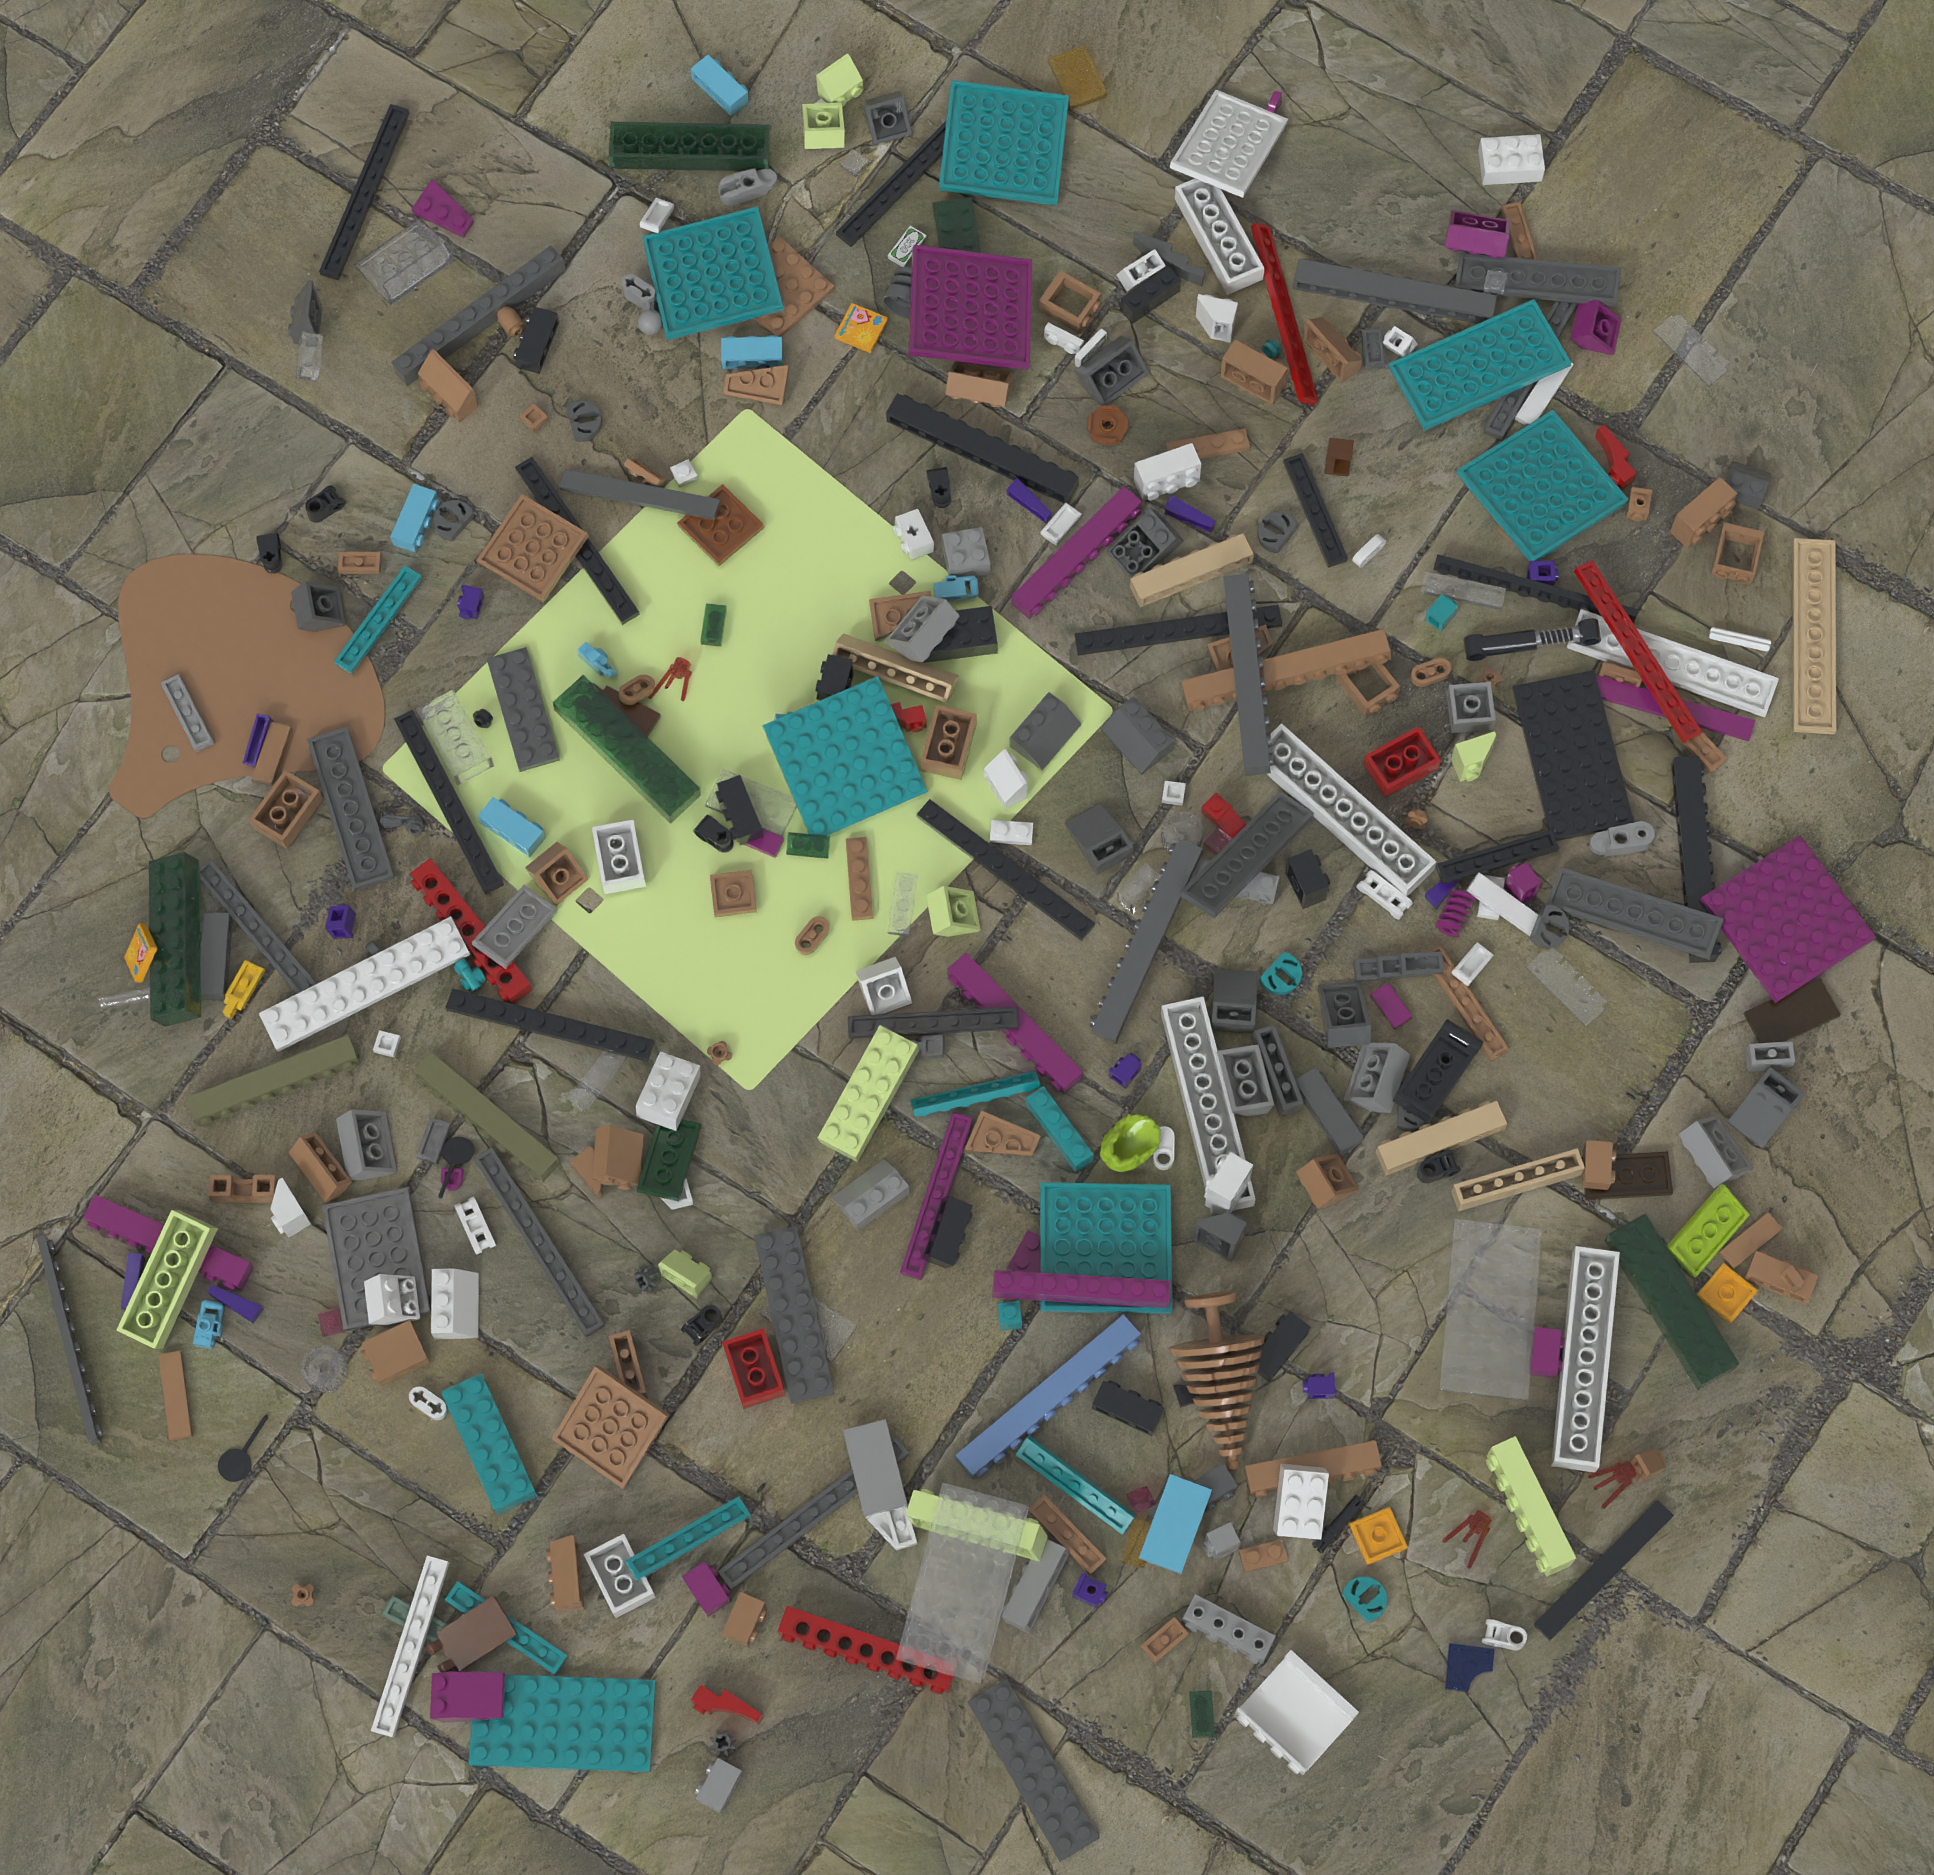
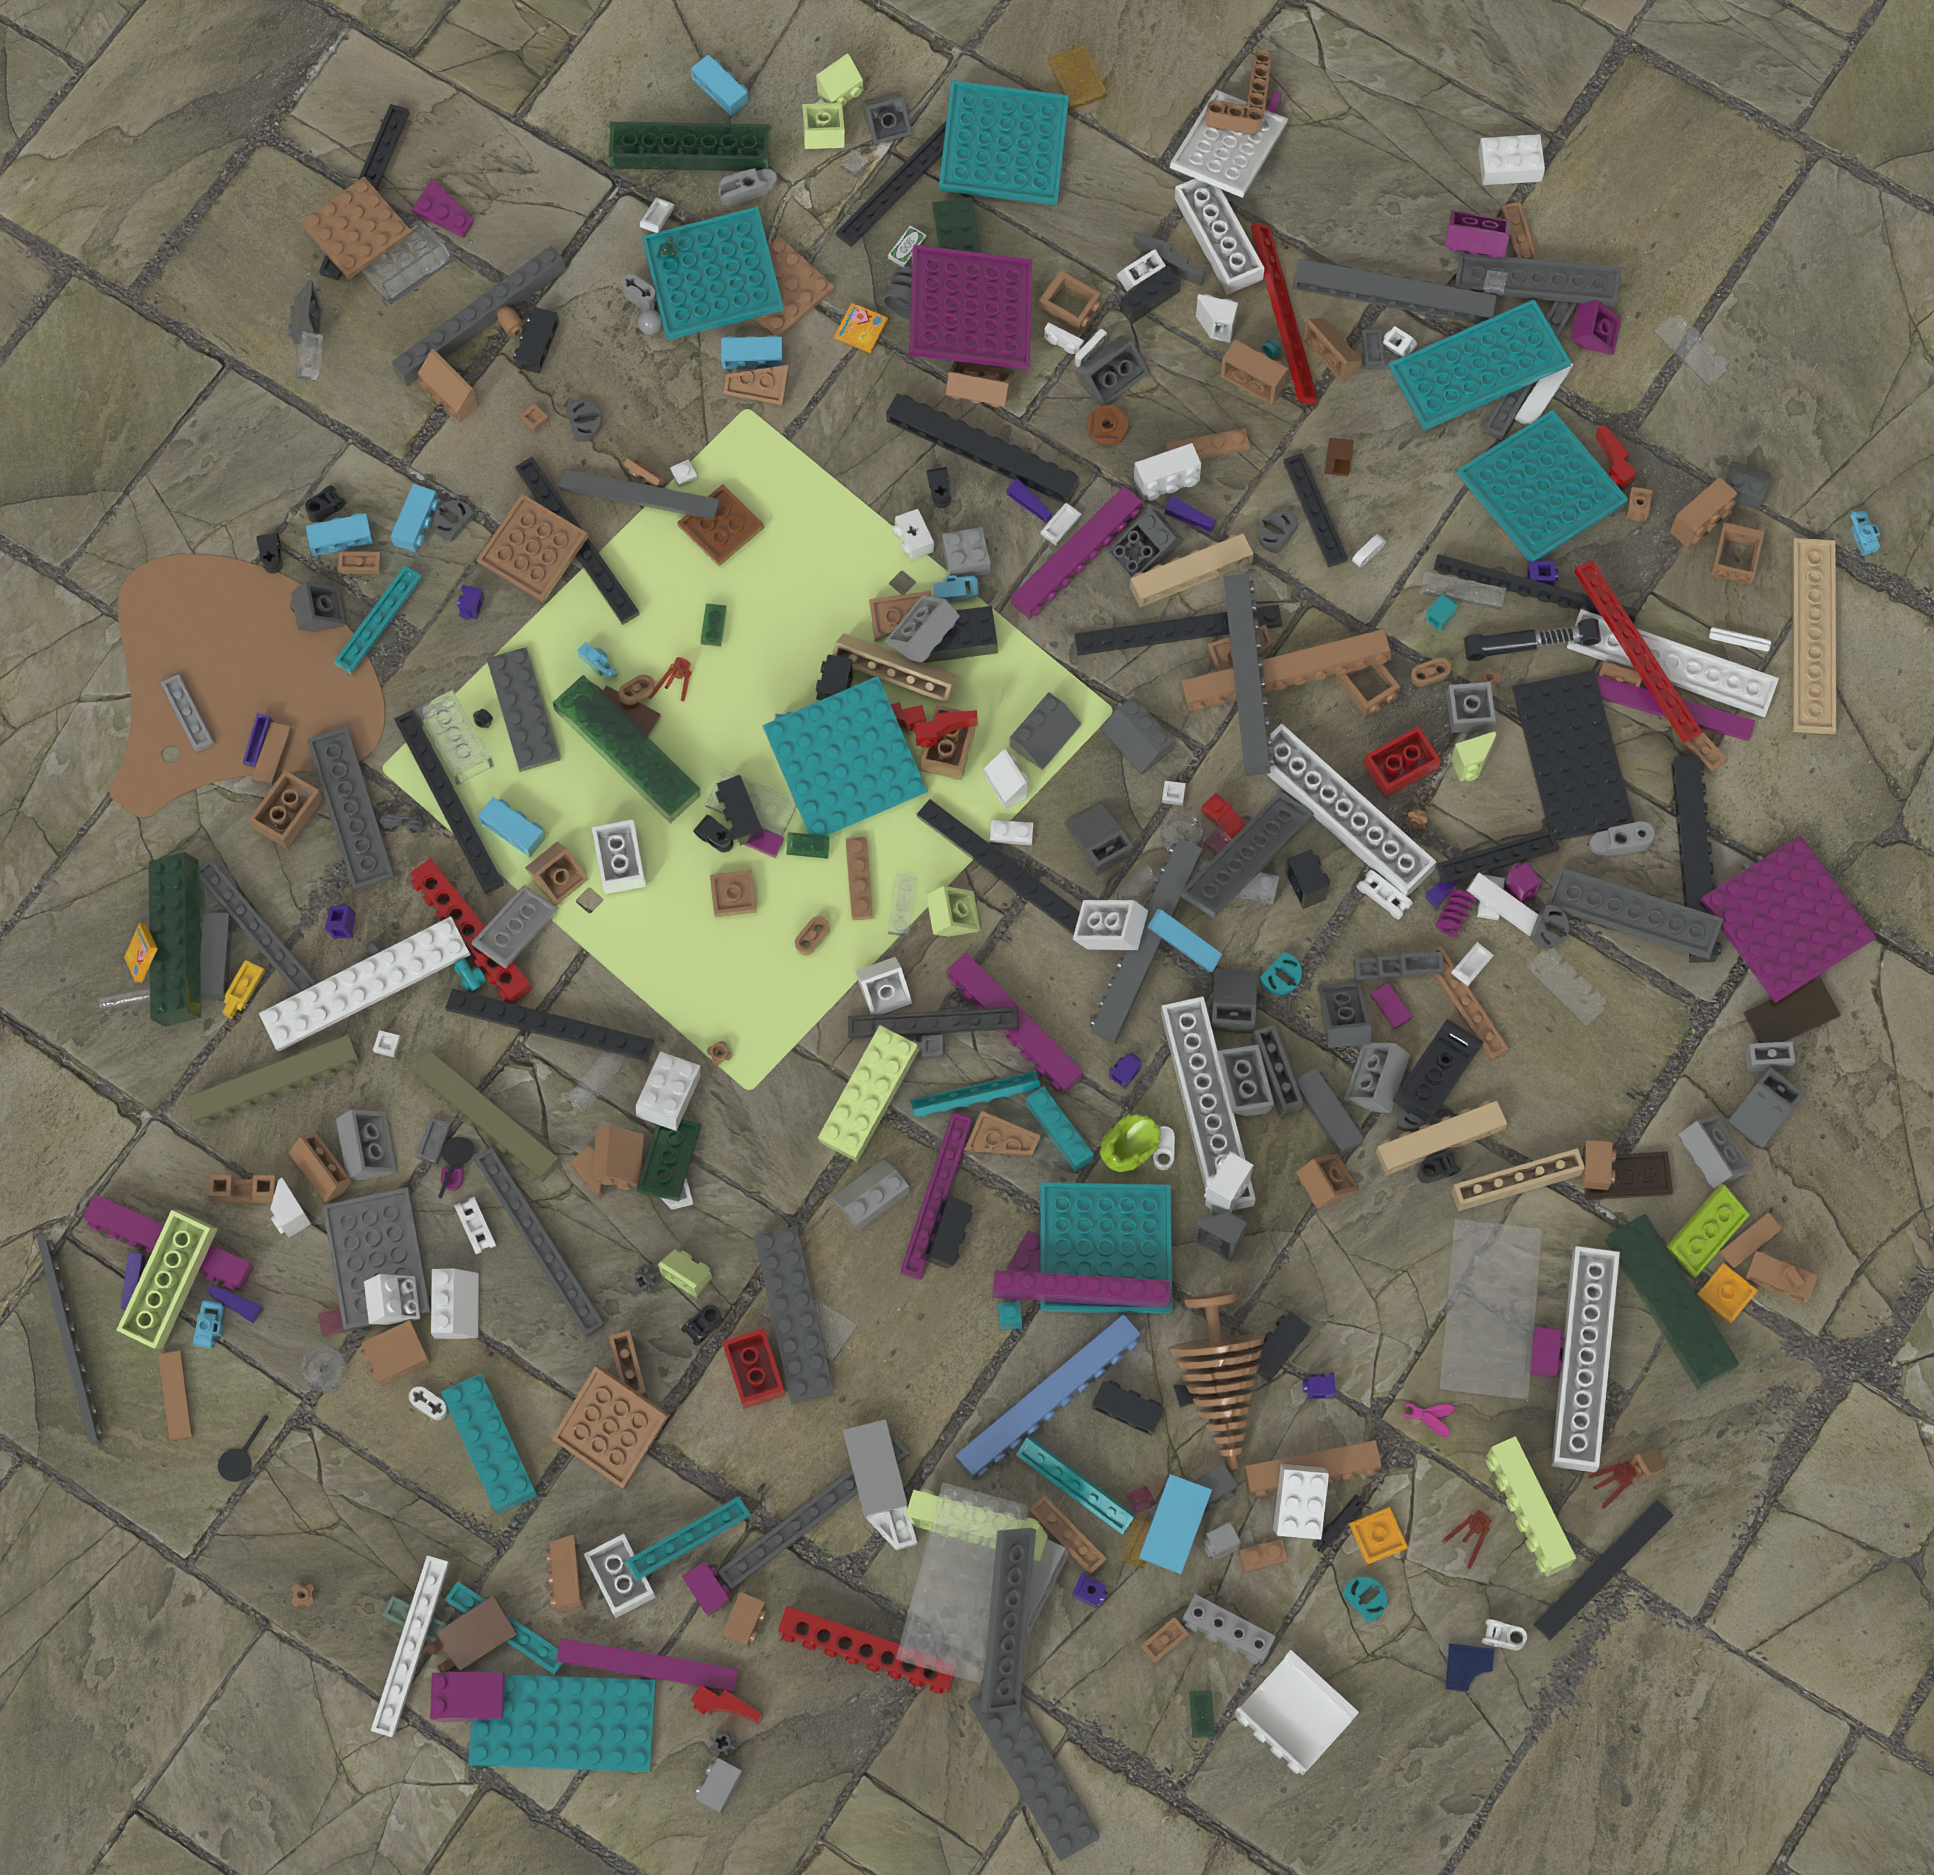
(339, 534): none -> medium azure brick
(356, 228): none -> medium nougat plate
(647, 1665): none -> magenta tile
(667, 249): none -> clear green plant
(929, 732): none -> red slope
(1008, 1619): none -> dark grey plate
(1110, 924): none -> white brick
(1184, 940): none -> medium azure tile
(1246, 117): none -> medium nougat beam
(1430, 1415): none -> dark pink piece
(1865, 533): none -> medium azure piece

